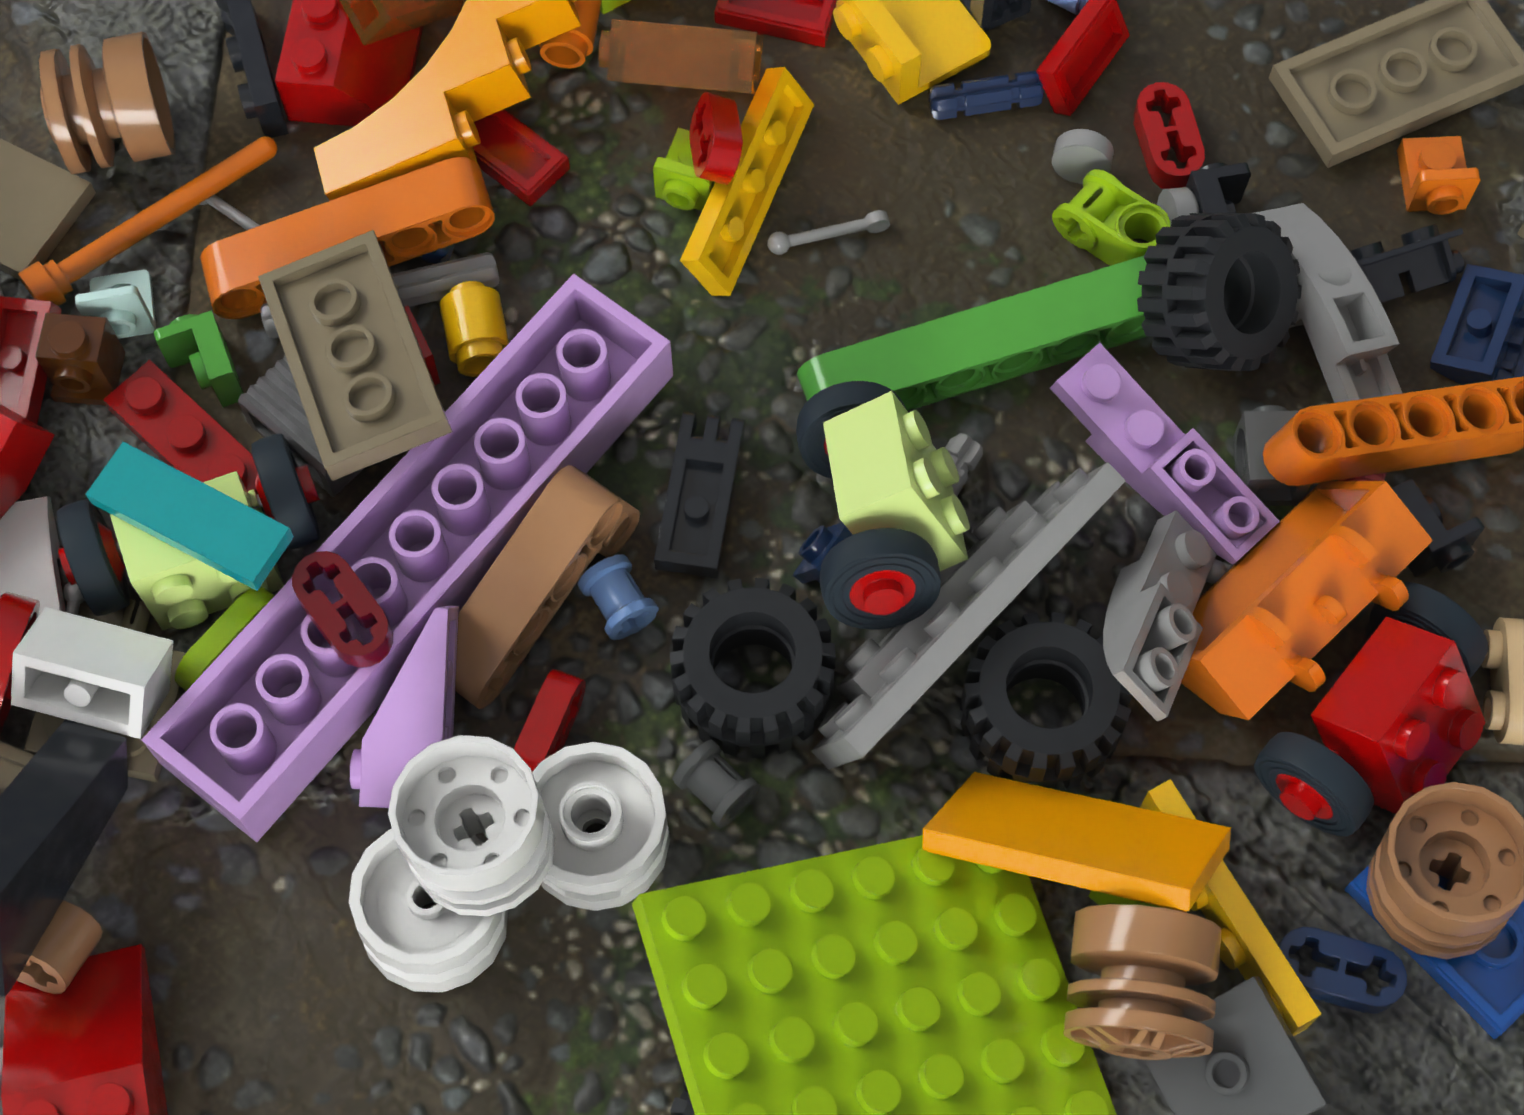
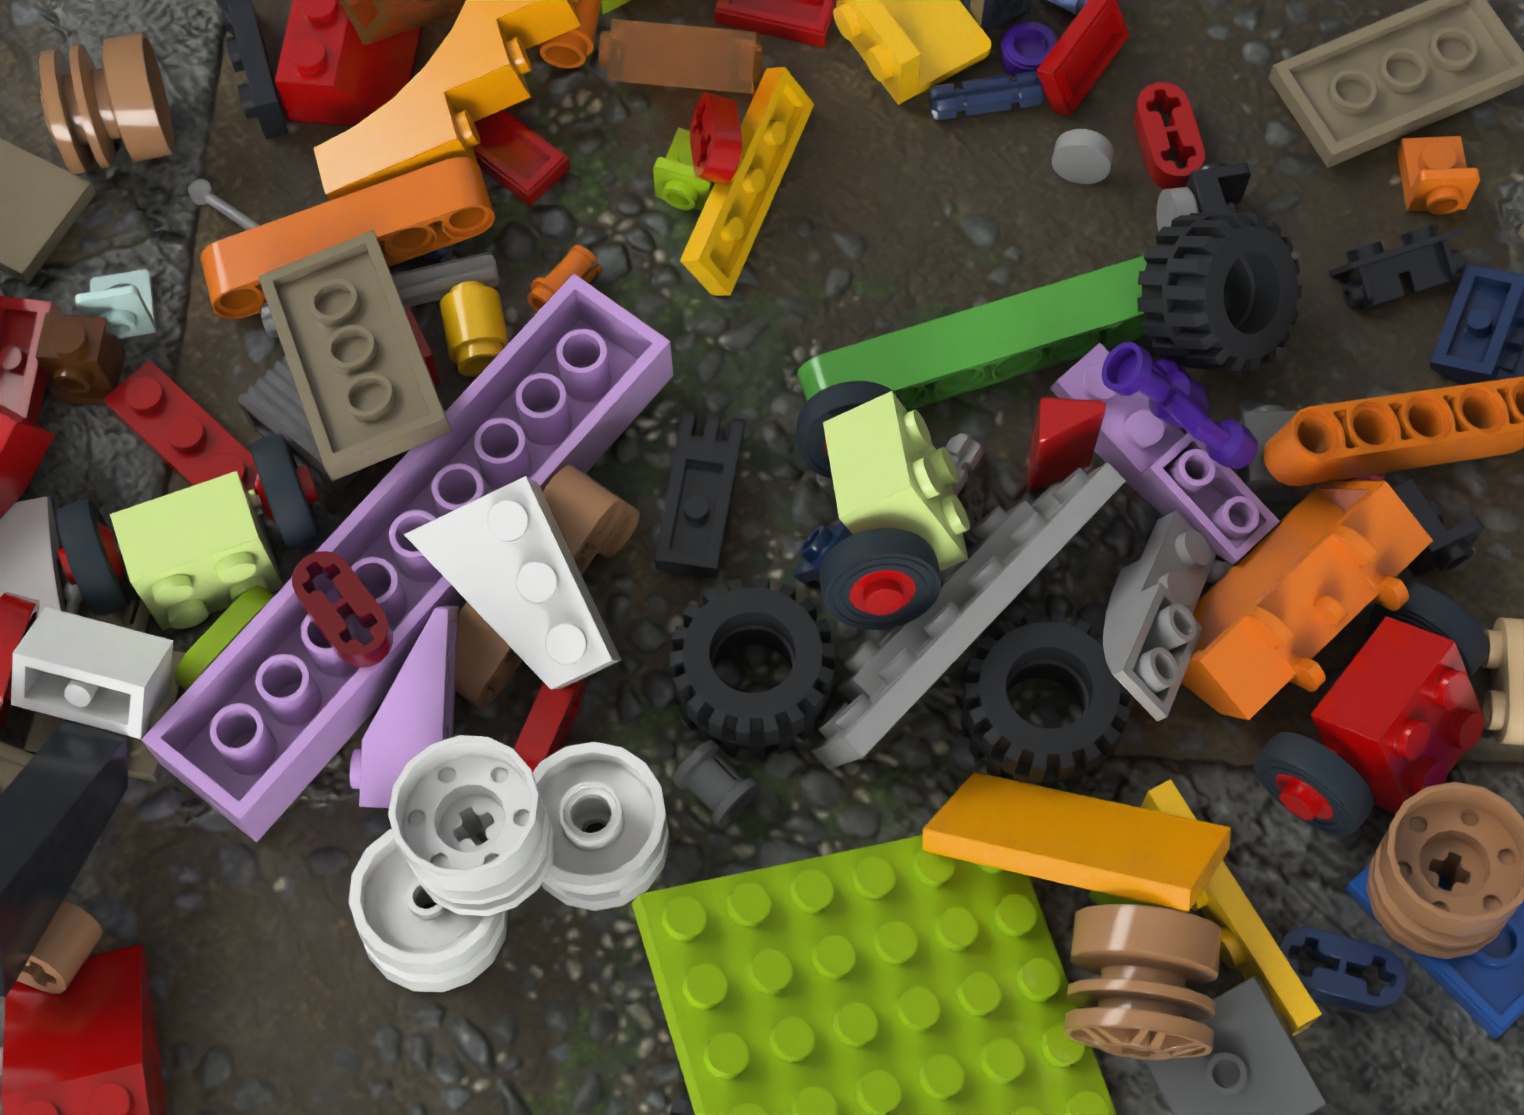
(54, 280): orange piece -> none
(190, 515): teal tile -> none
(202, 343): bright green bracket -> none
(521, 580): none -> white wedge
(575, 262): none -> orange pin
(618, 596): medium blue bush -> none
(873, 222): light grey hinge -> none
(1026, 46): none -> dark purple tile
(1062, 439): none -> red slope
(1108, 217): lime piece -> none
(1178, 402): none -> dark purple piece
(1338, 309): light grey slope -> none

